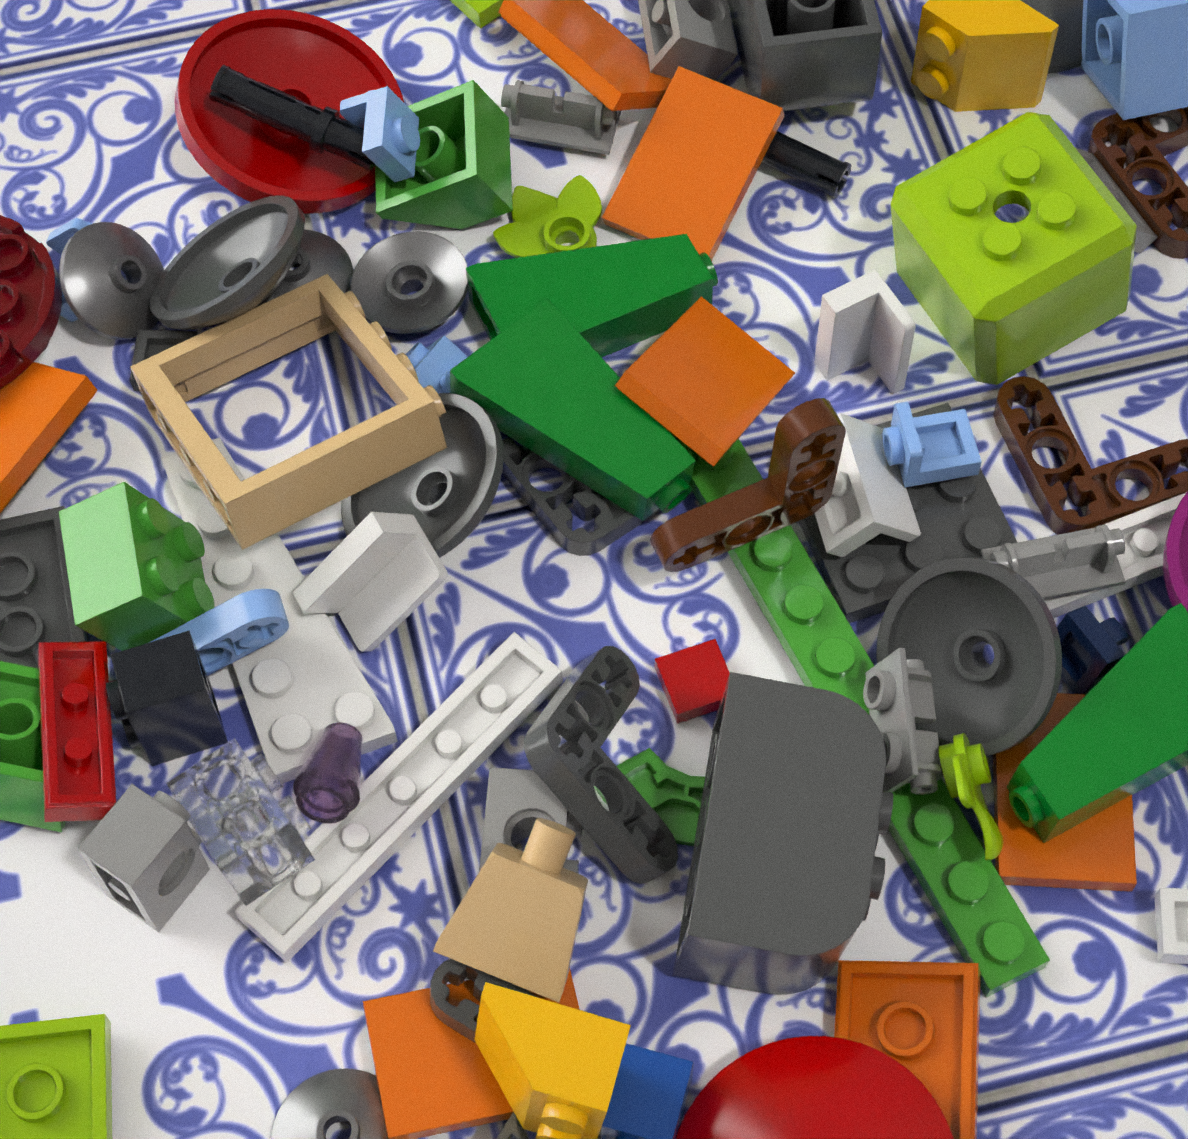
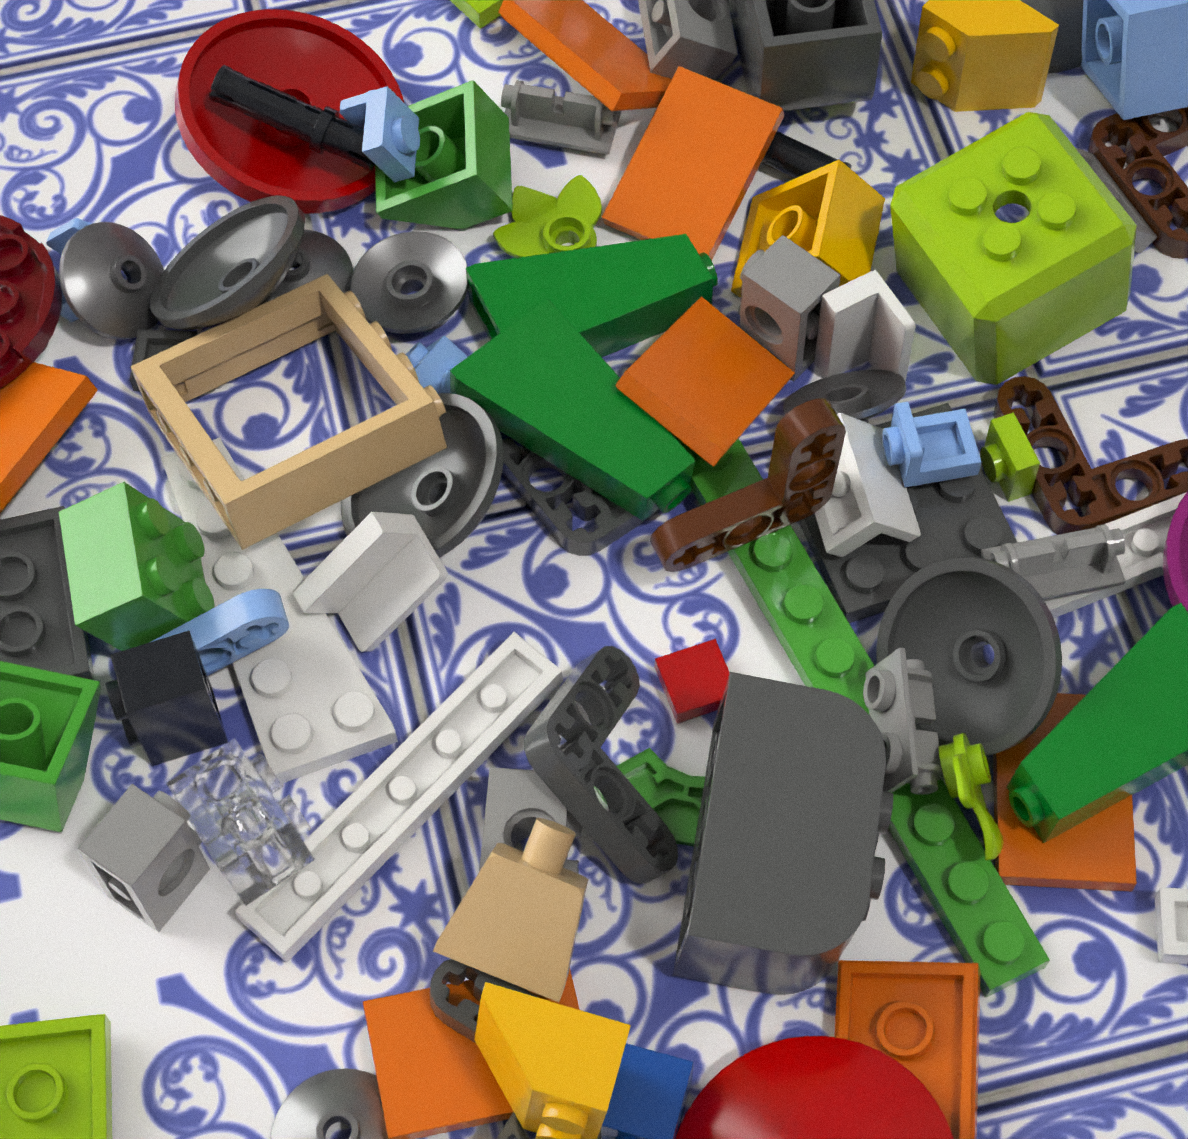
(75, 731): red tile -> none
(331, 776): clear purple cone -> none
(784, 301): none -> light grey brick
(823, 212): none -> yellow slope
(853, 393): none -> flat silver dish
(1009, 457): none -> lime plate
(1089, 648): dark blue tile -> none

